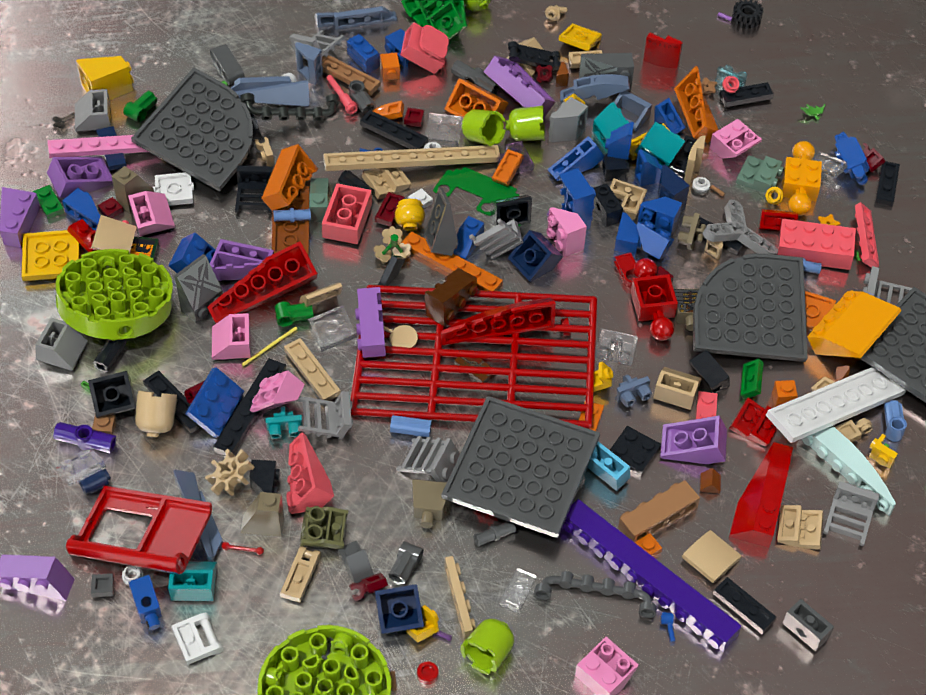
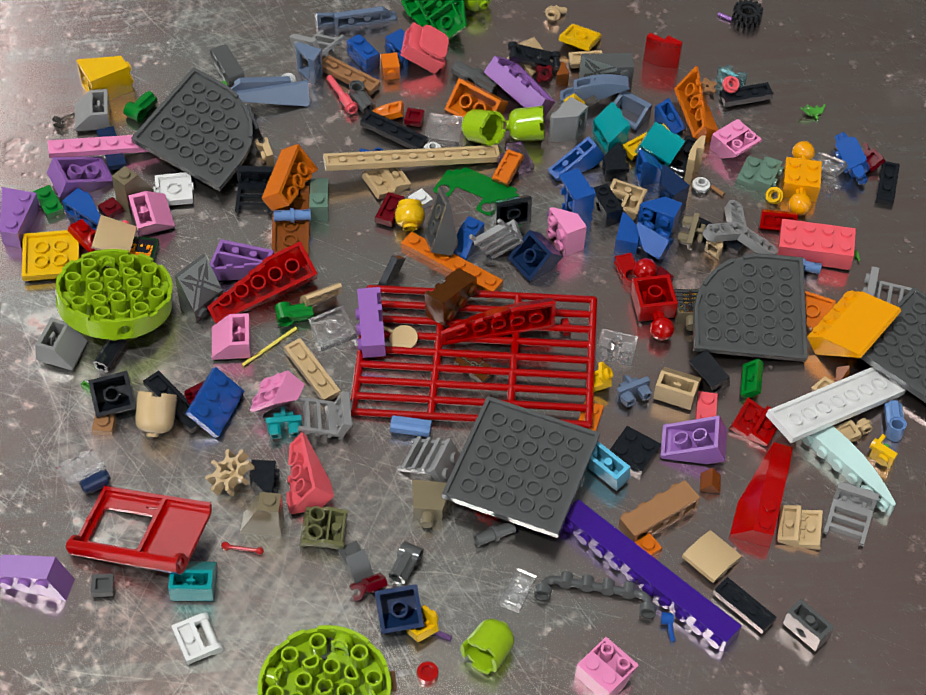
(76, 434): dark purple piece -> none
(131, 570): white plate -> none
(146, 602): blue torso -> none
(188, 488): sand blue wedge -> none
(189, 250): blue slope -> none
(243, 417): black plate -> none
(283, 112): pearl dark grey bar -> none
(300, 574): tan plate -> none
(347, 213): coral brick -> none
(350, 179): black axle -> none
(392, 237): tan plant -> none
(457, 590): tan plate -> none
(620, 141): blue slope -> none
(783, 392): orange brick -> none
(829, 219): light orange plate -> none
(867, 237): coral plate -> none

